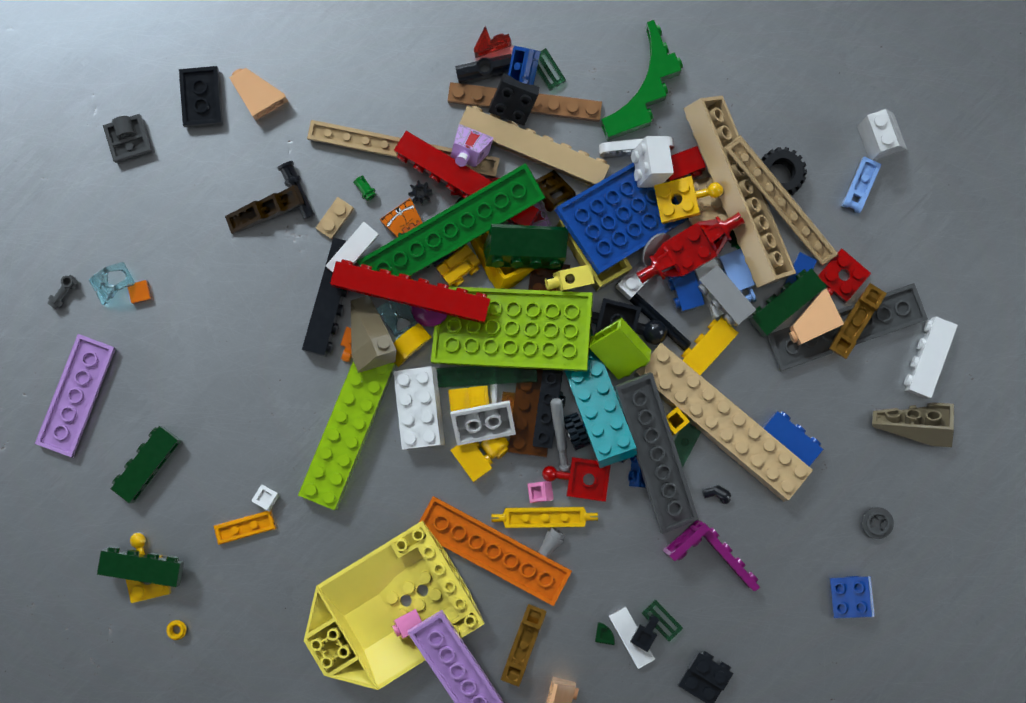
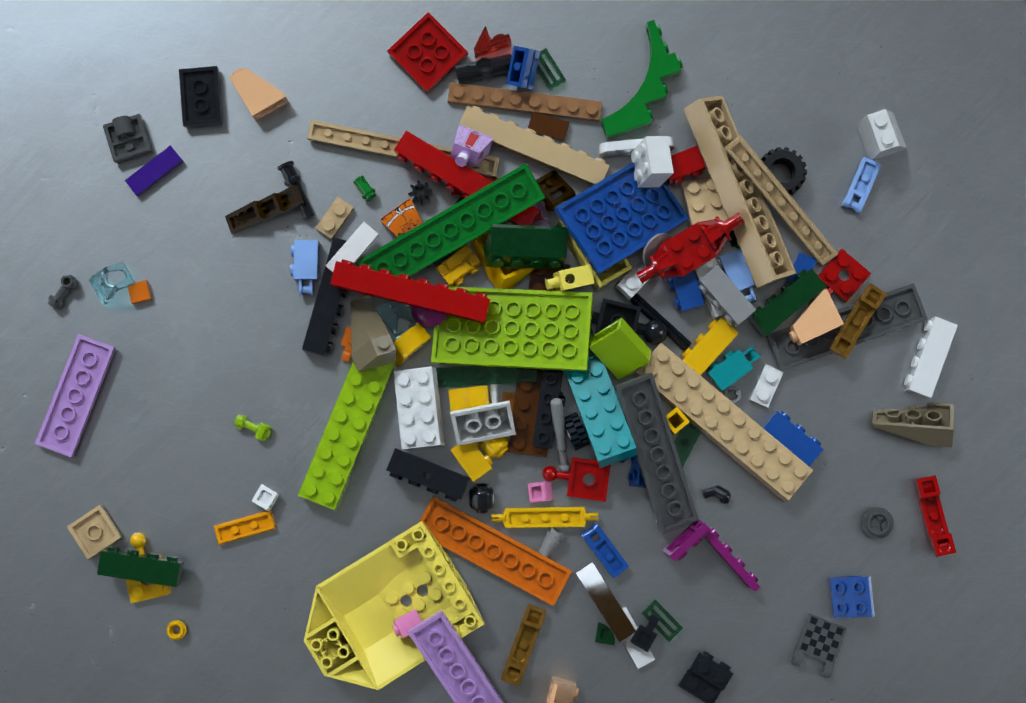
(94, 531): none -> tan plate
(146, 464): dark green brick -> none
(154, 170): none -> dark purple tile
(262, 431): none -> lime bar
(306, 264): none -> light blue brick
(415, 468): none -> black brick
(427, 52): none -> red plate
(481, 498): none -> black head
(513, 100): black brick -> none
(548, 126): none -> reddish brown tile
(605, 550): none -> blue plate
(606, 602): none -> dark brown slope
(689, 205): yellow plate -> none
(732, 368): none -> teal brick
(737, 392): none -> light grey bush
(766, 386): none -> white plate
(821, 641): none -> dark grey flag
(933, 516): none -> red slope

